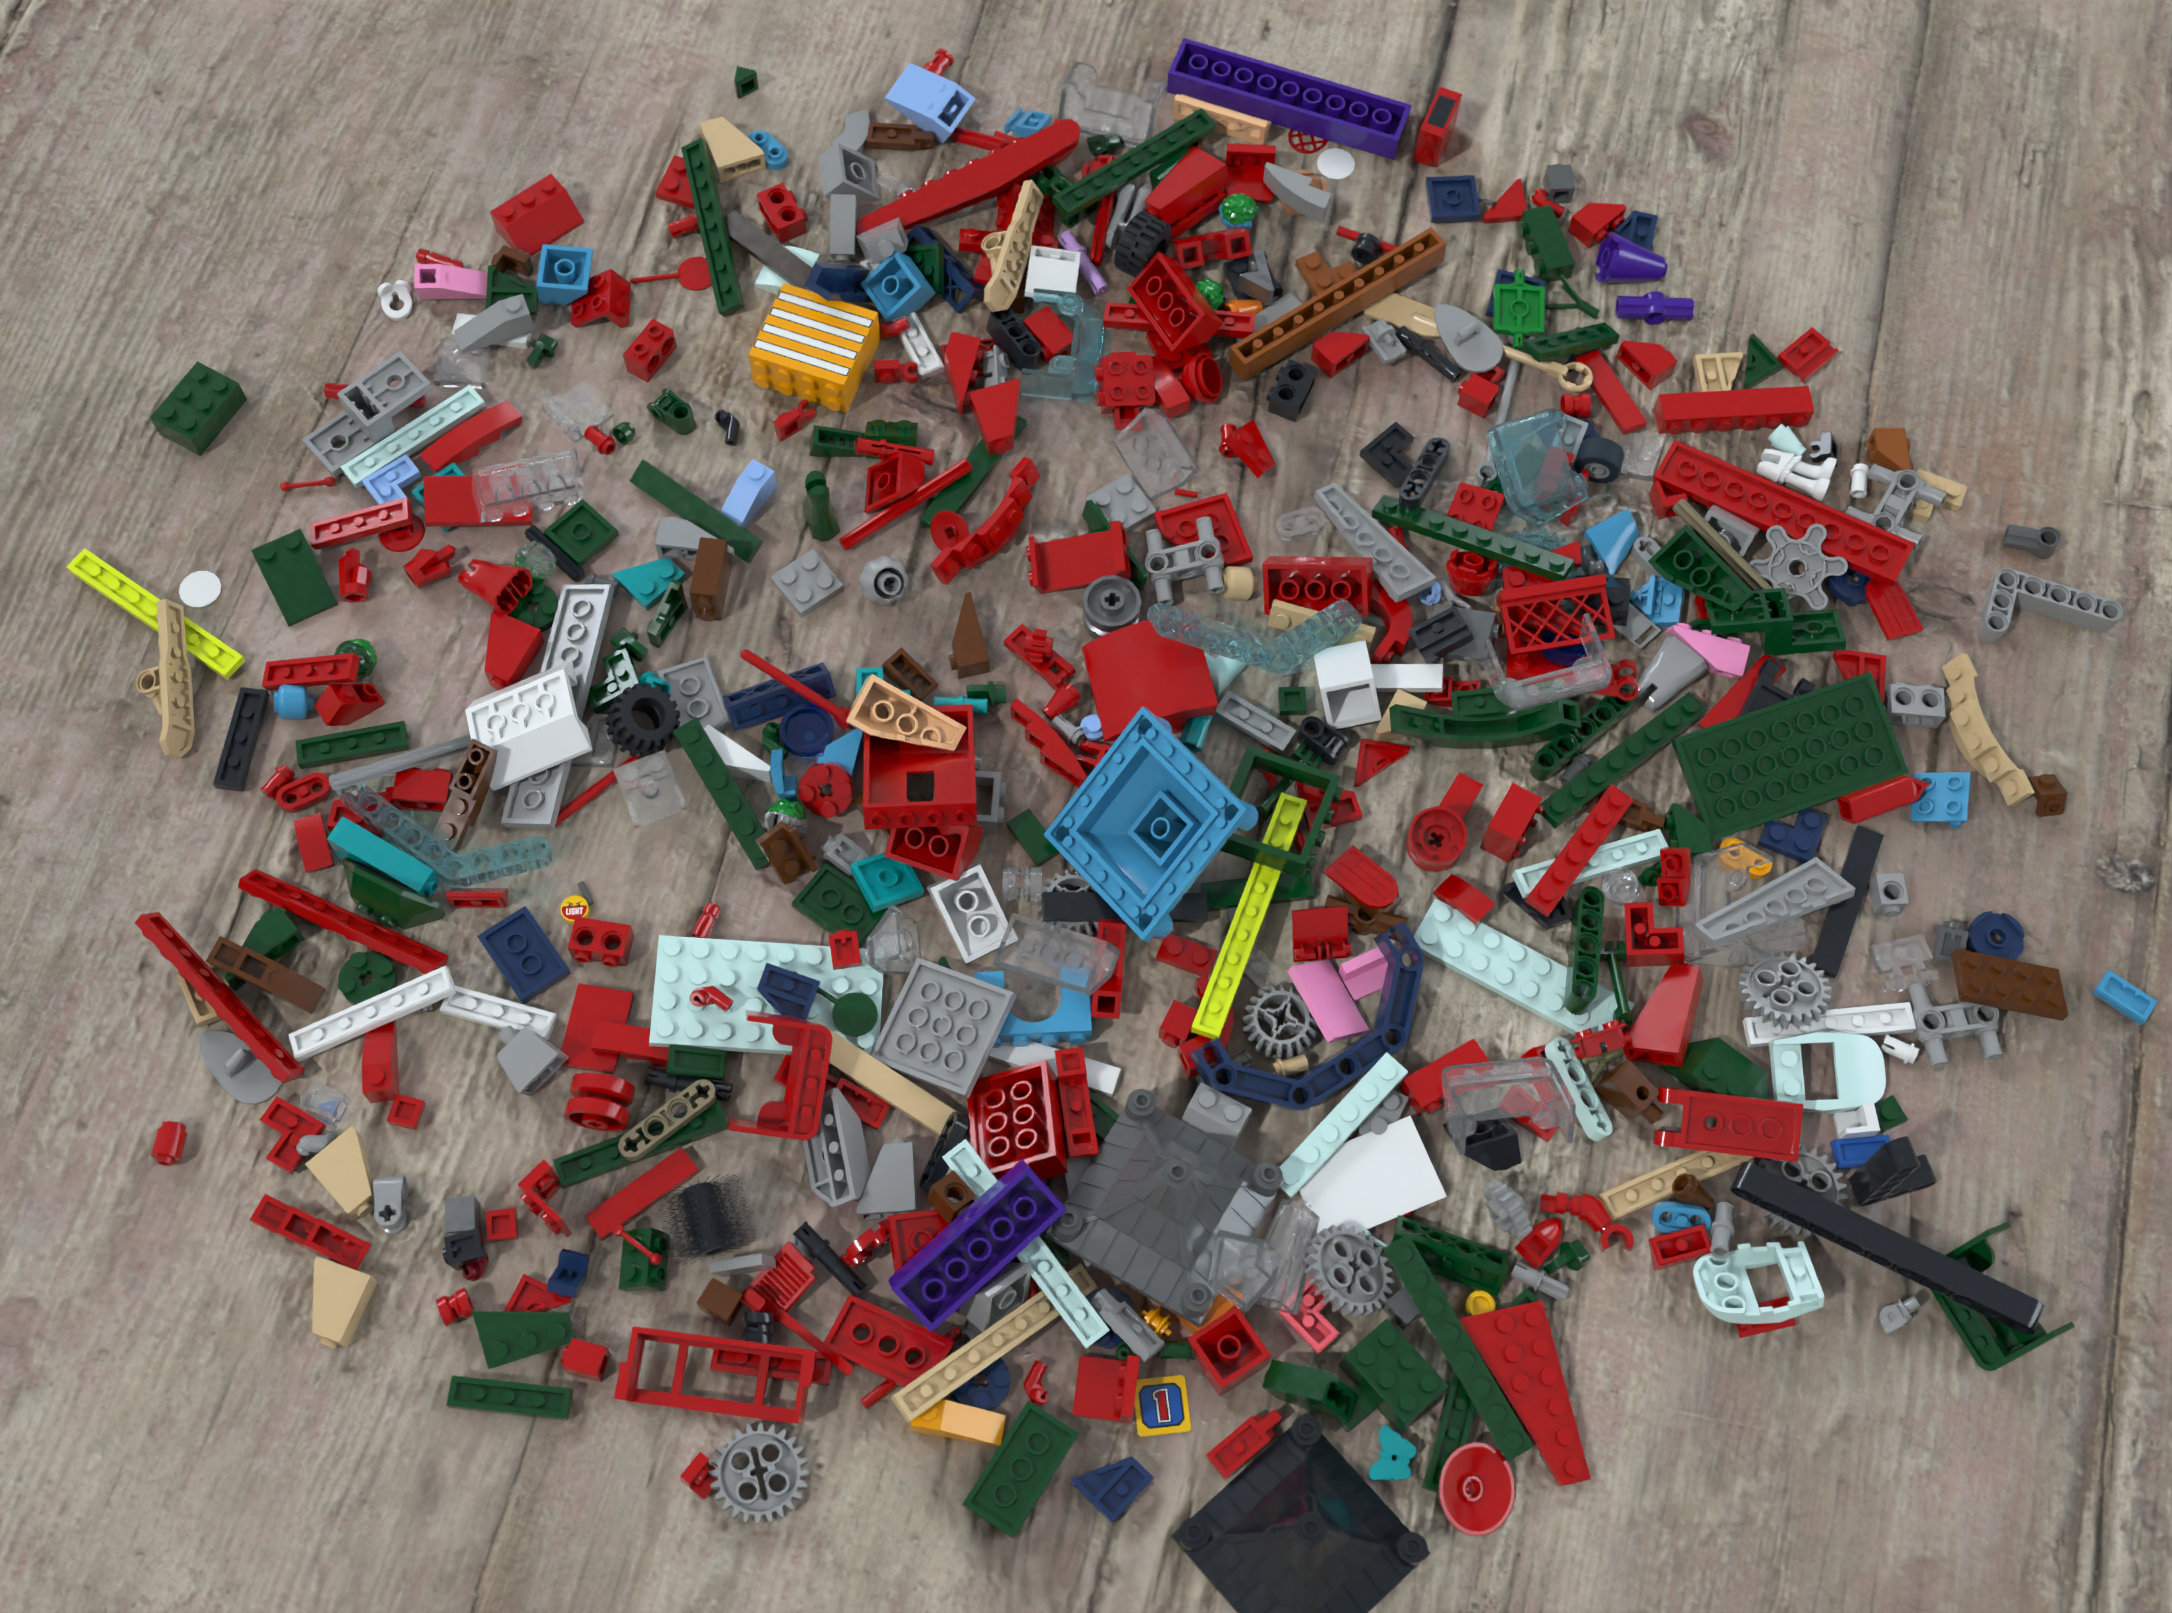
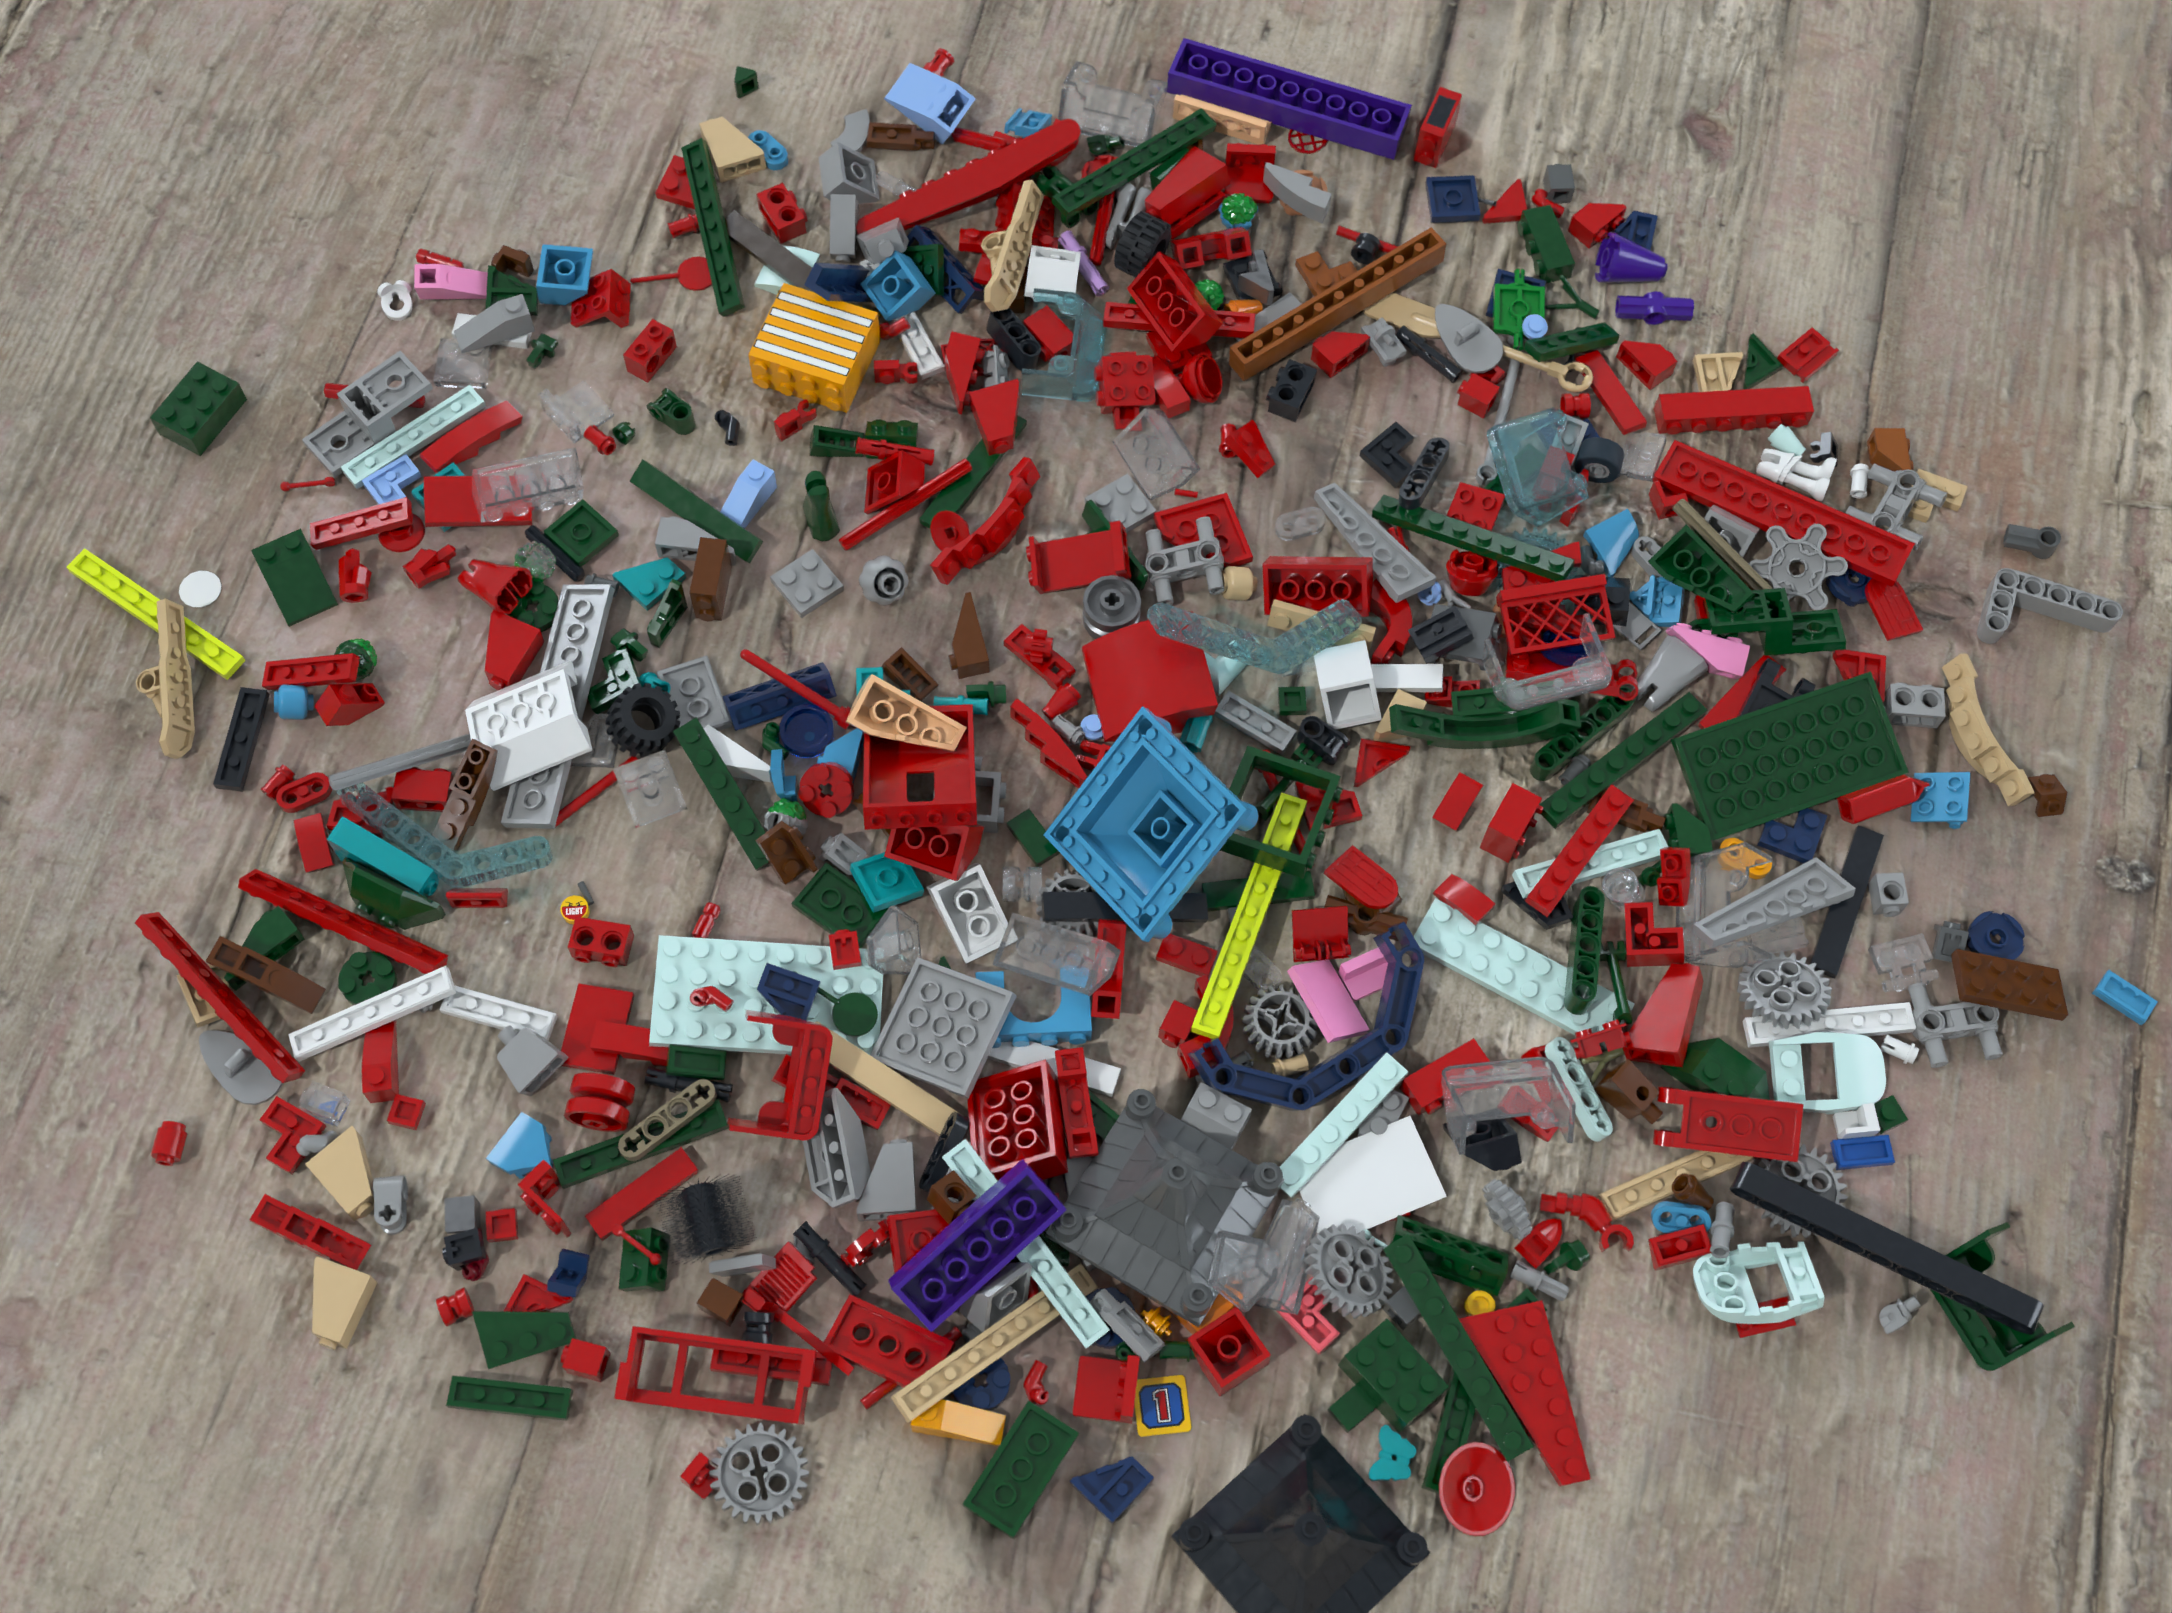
(352, 744): dark green plate -> none
(522, 1147): none -> dark azure slope
(524, 954): dark blue plate -> none
(537, 216): red slope -> none
(1243, 1443): red hinge -> none
(1311, 1390): dark green slope -> none
(1336, 163): white sticker -> none
(1441, 825): red wheel -> none
(1534, 326): none -> light blue plate
(1891, 1173): black beam -> none

